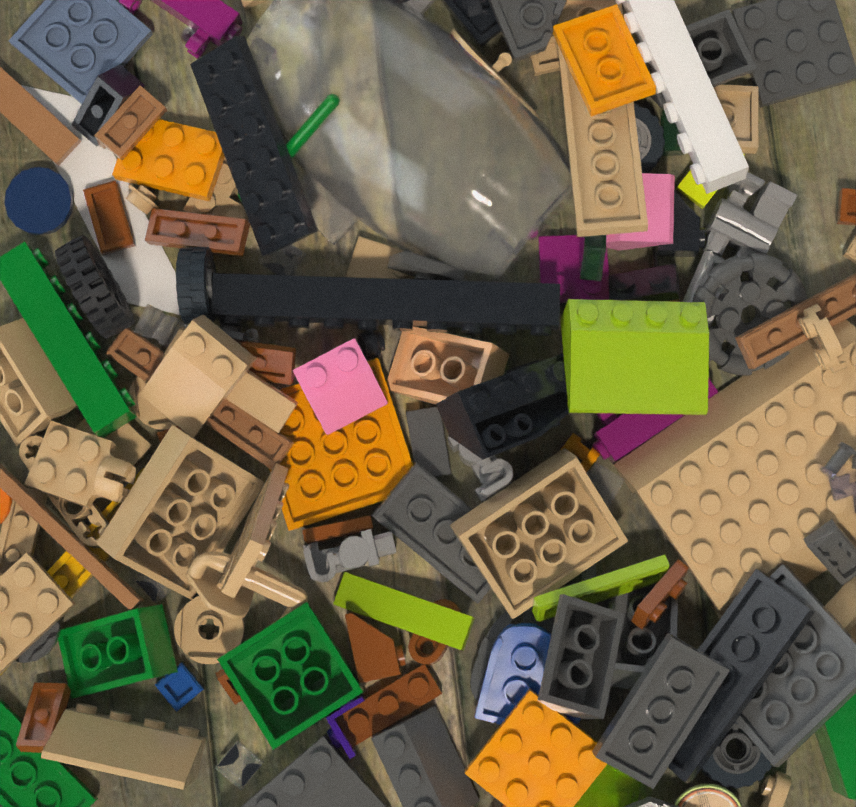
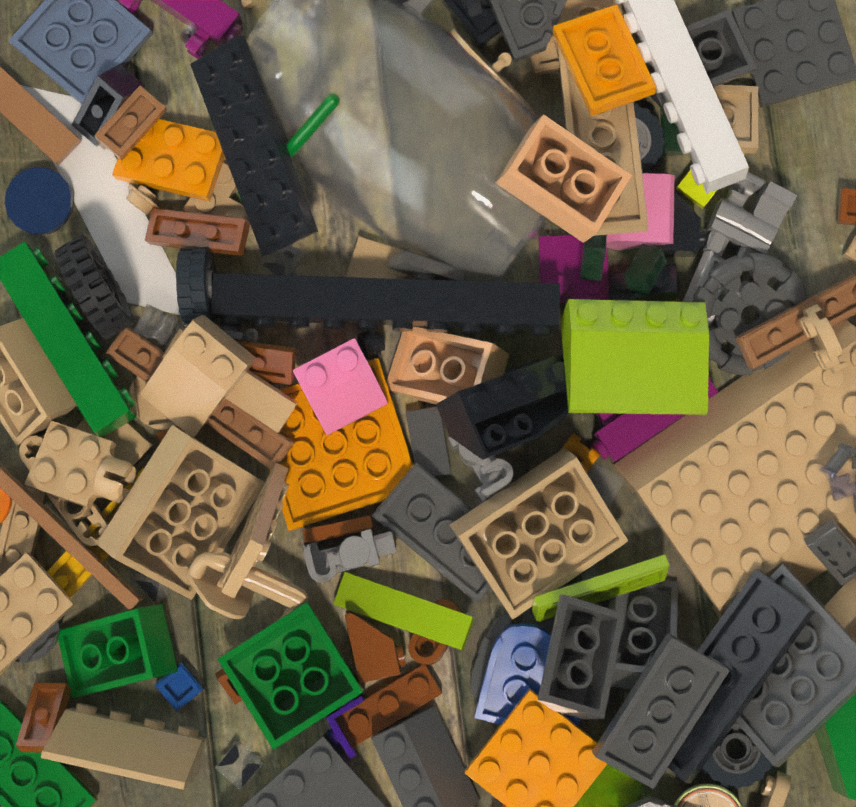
(109, 217): dark orange tile -> none
(195, 643): tan plate -> none
(328, 213): clear plate -> none
(563, 179): none -> light nougat brick
(645, 269): none -> clear green piece
(653, 604): dark orange plate -> none

